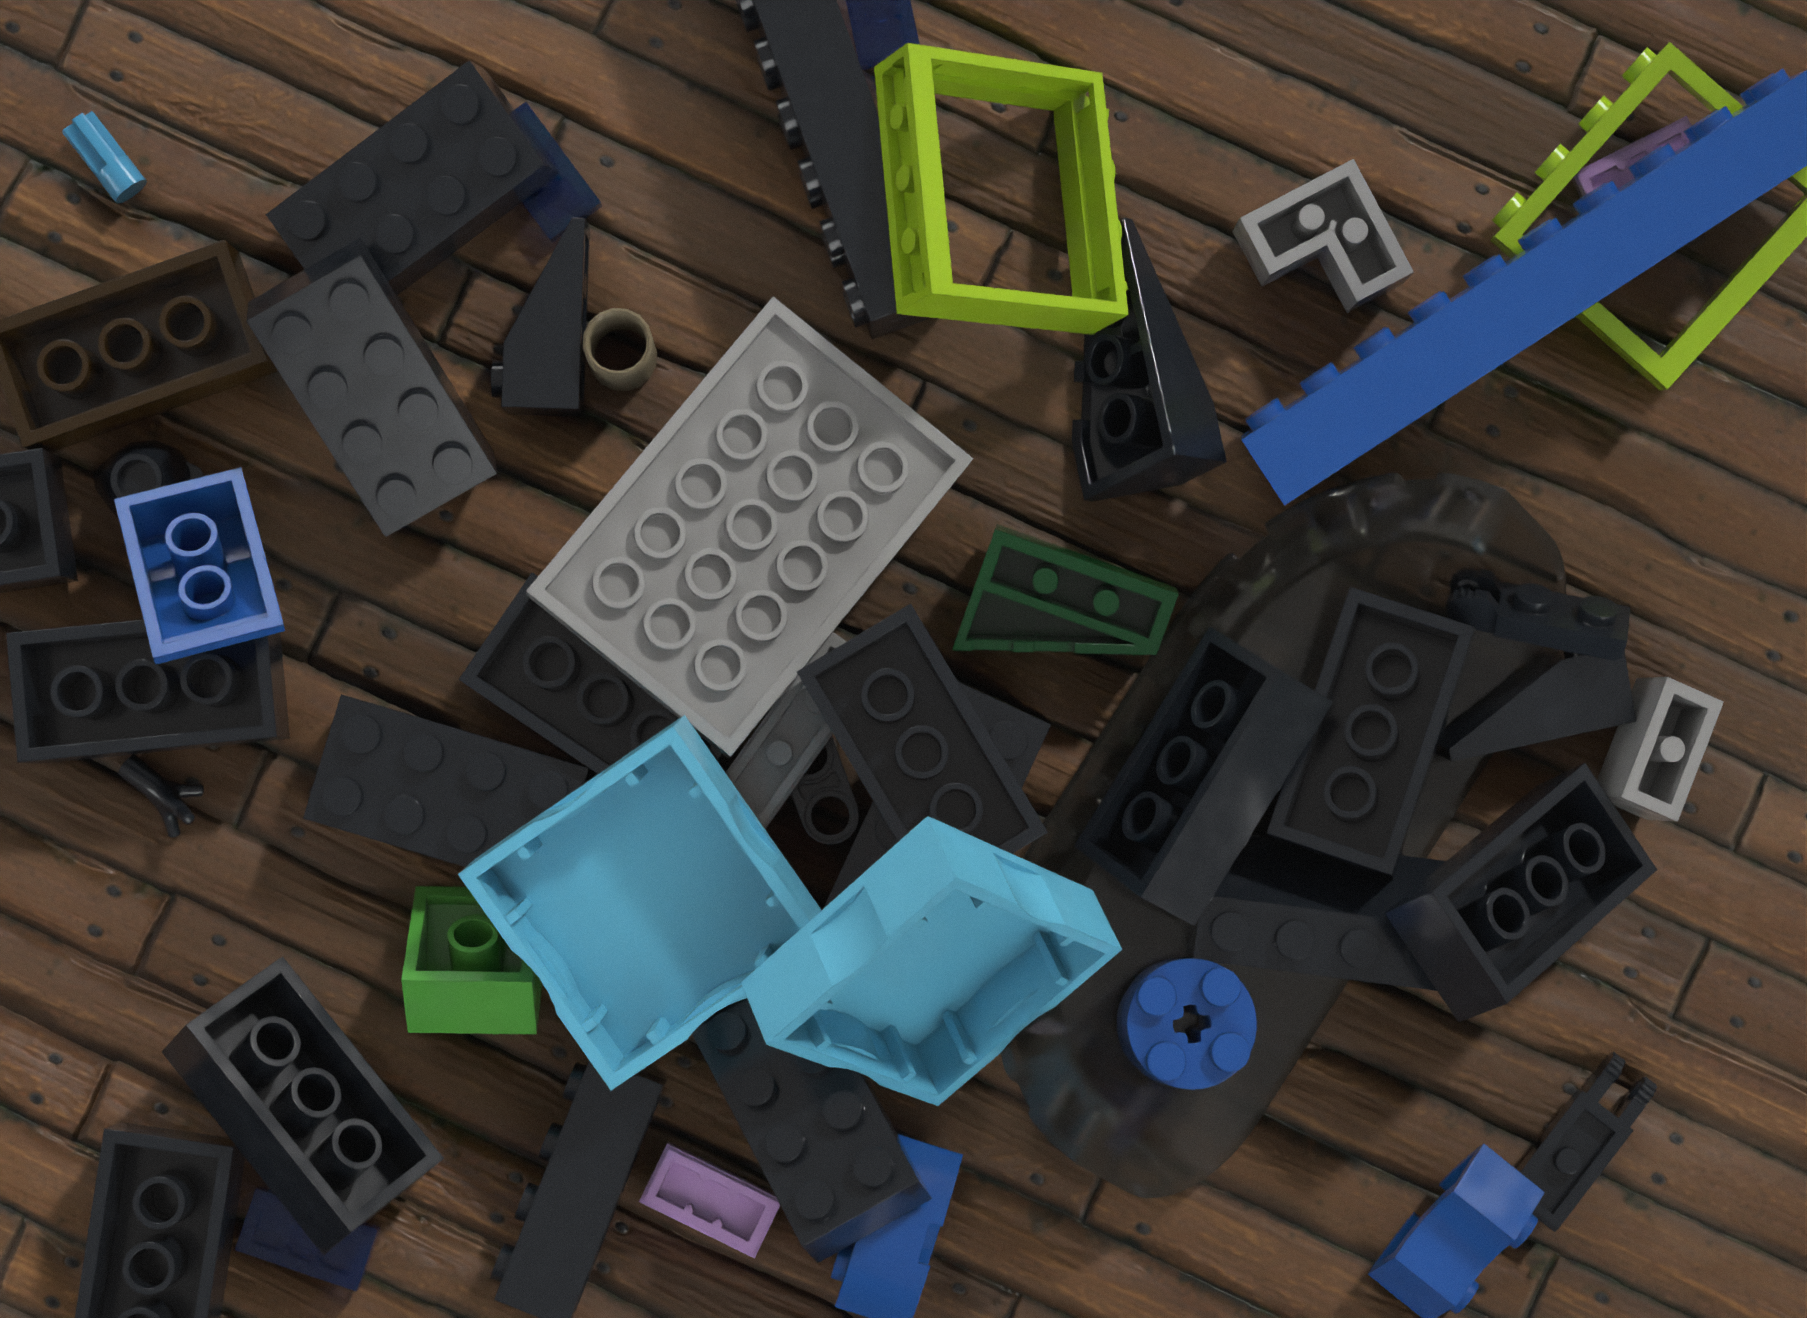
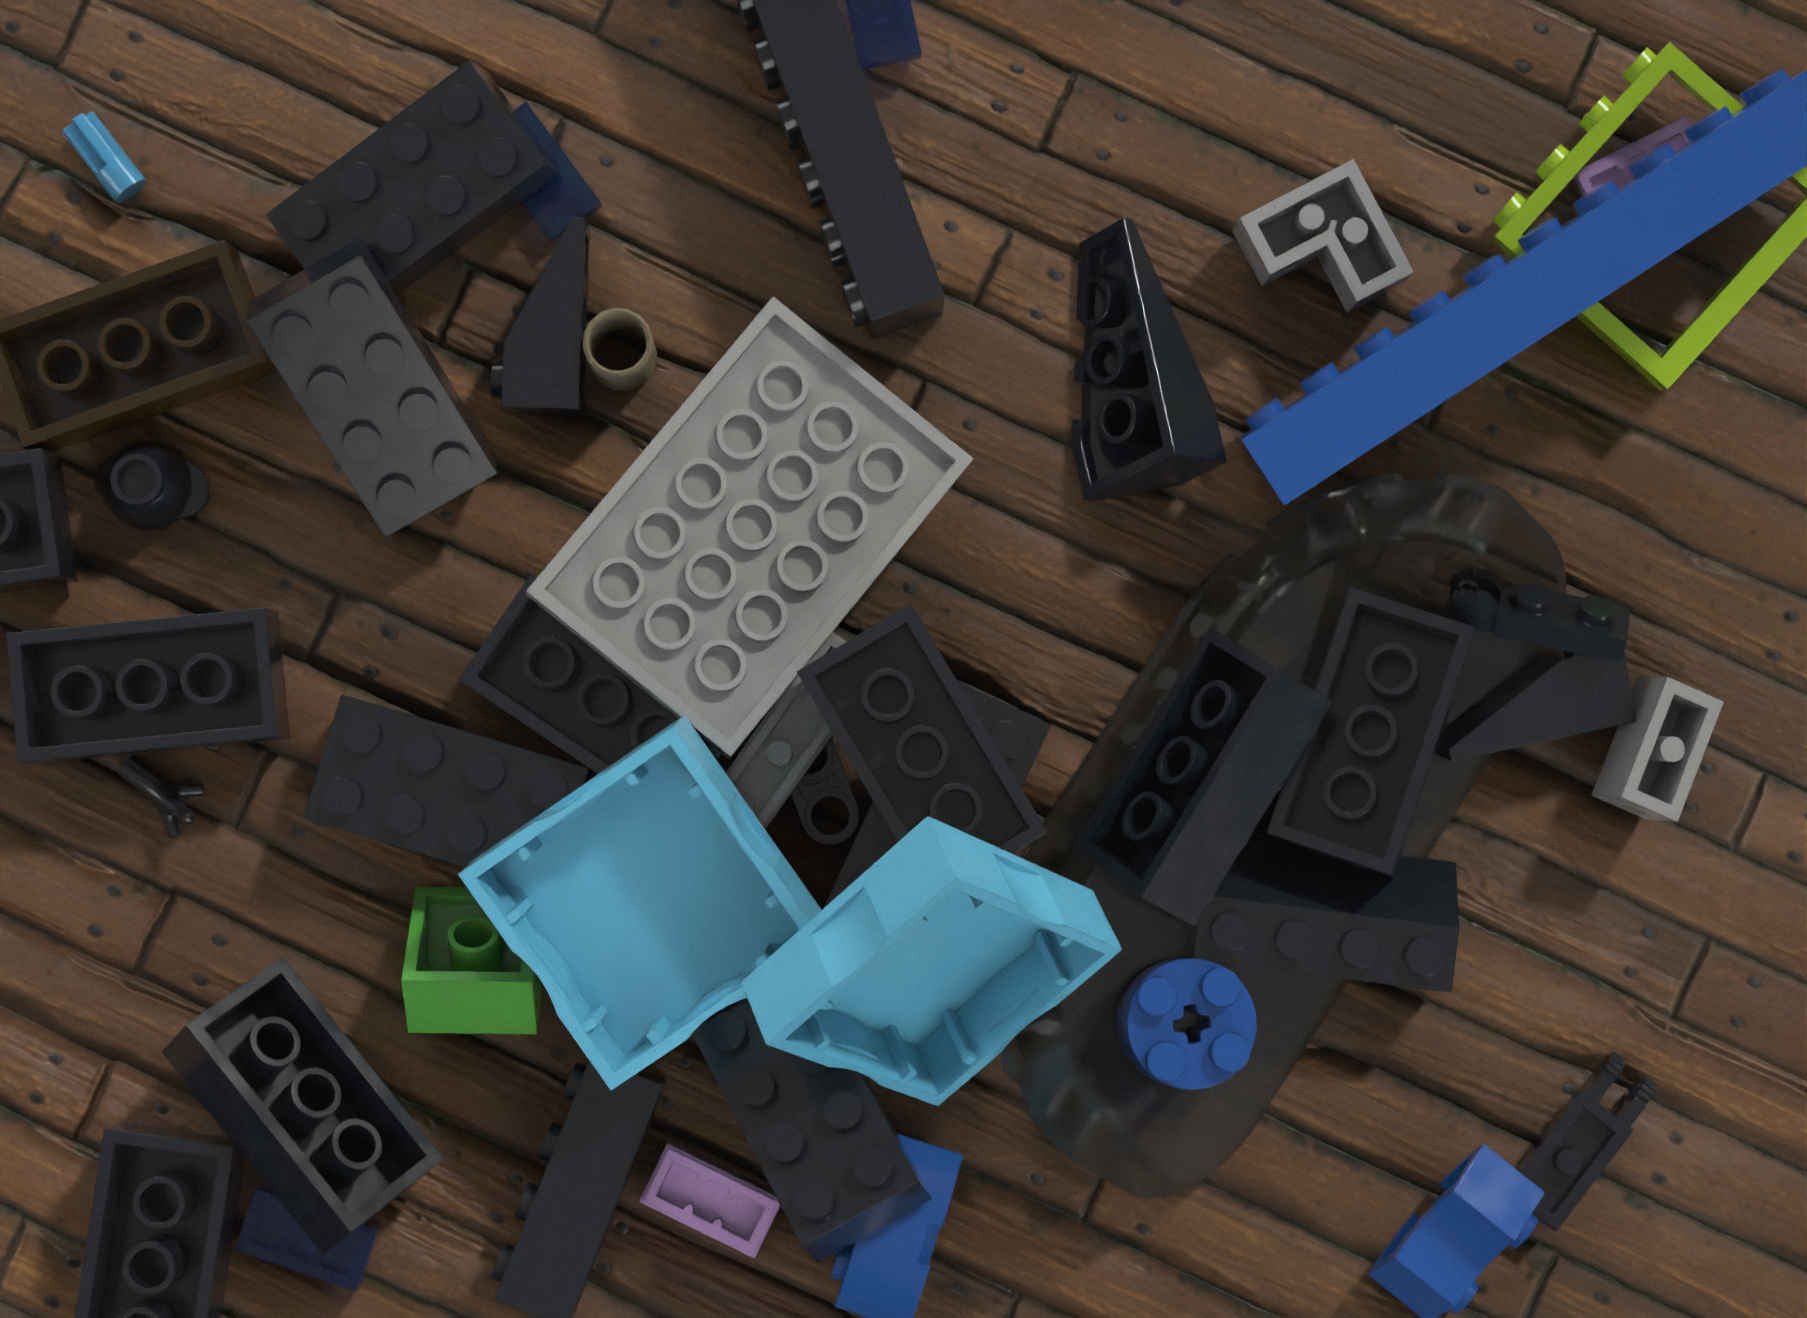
(198, 565): blue slope -> none
(916, 197): lime window -> none
(1061, 601): dark green wedge -> none
(1521, 893): black brick -> none

